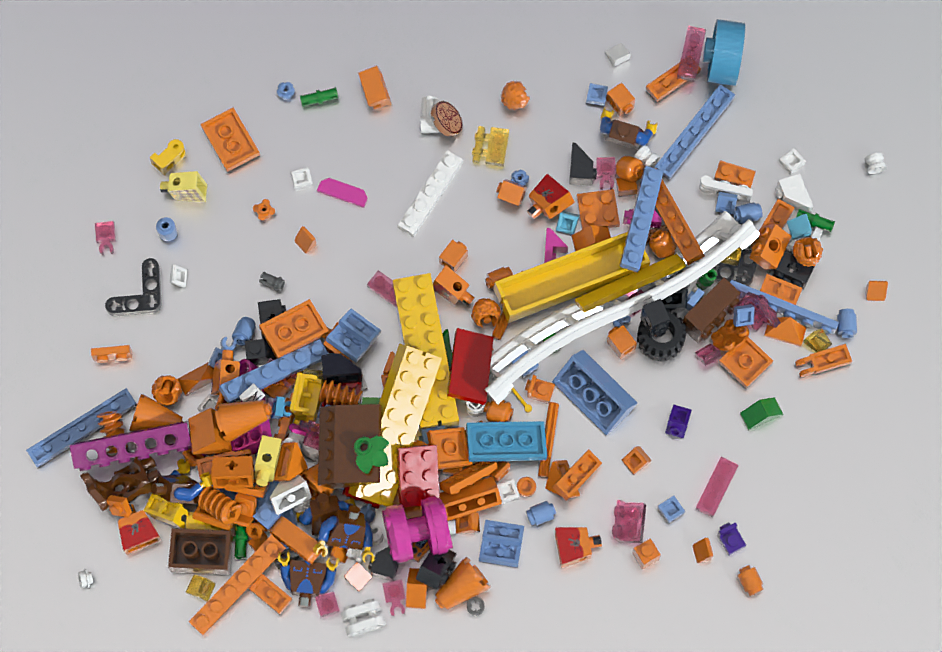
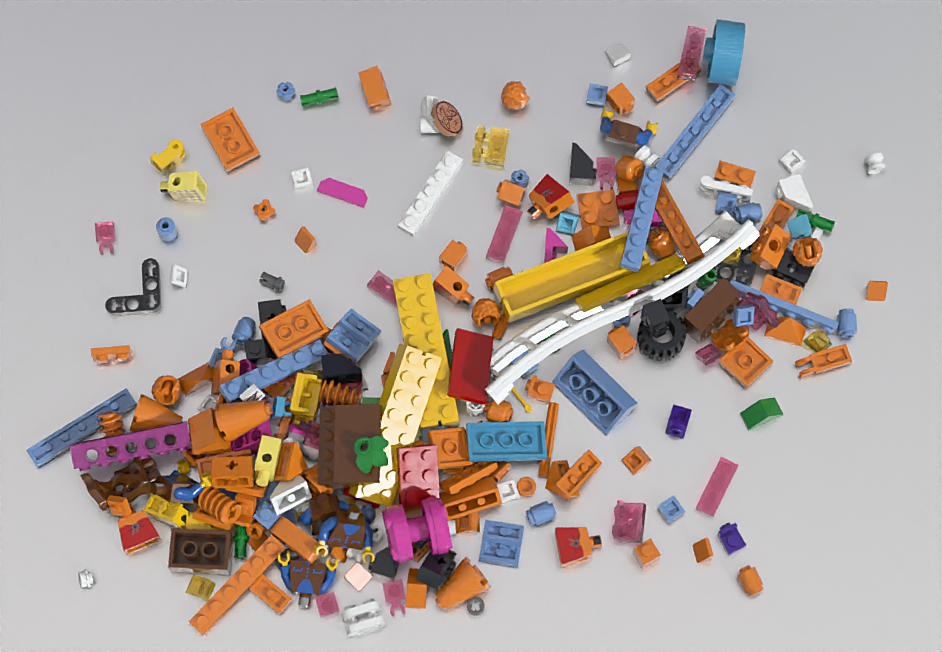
(504, 234): none -> clear pink plate
(626, 200): none -> red brick

